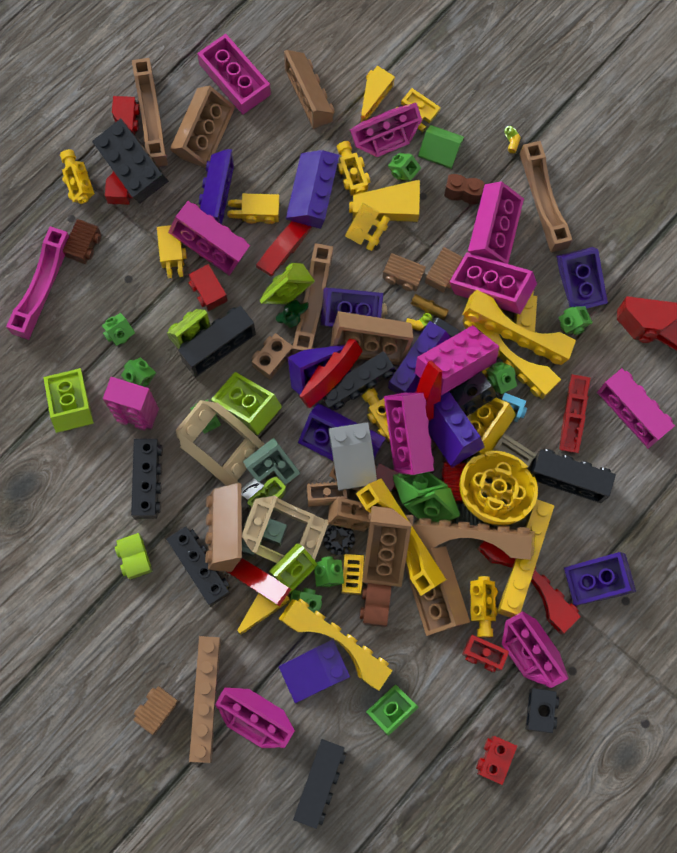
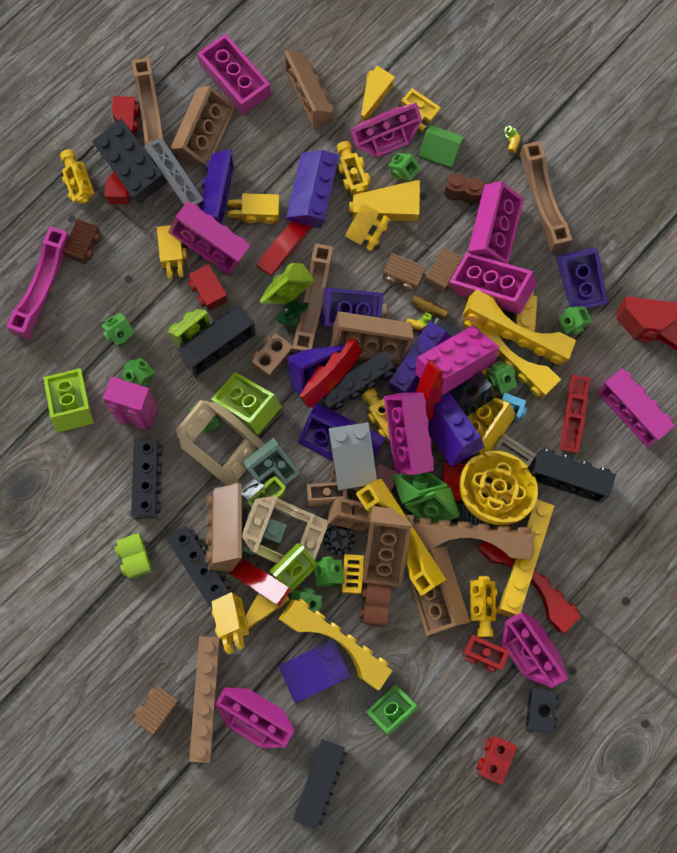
(173, 172): none -> light grey fence
(230, 621): none -> yellow hinge
(600, 579): dark purple slope -> none

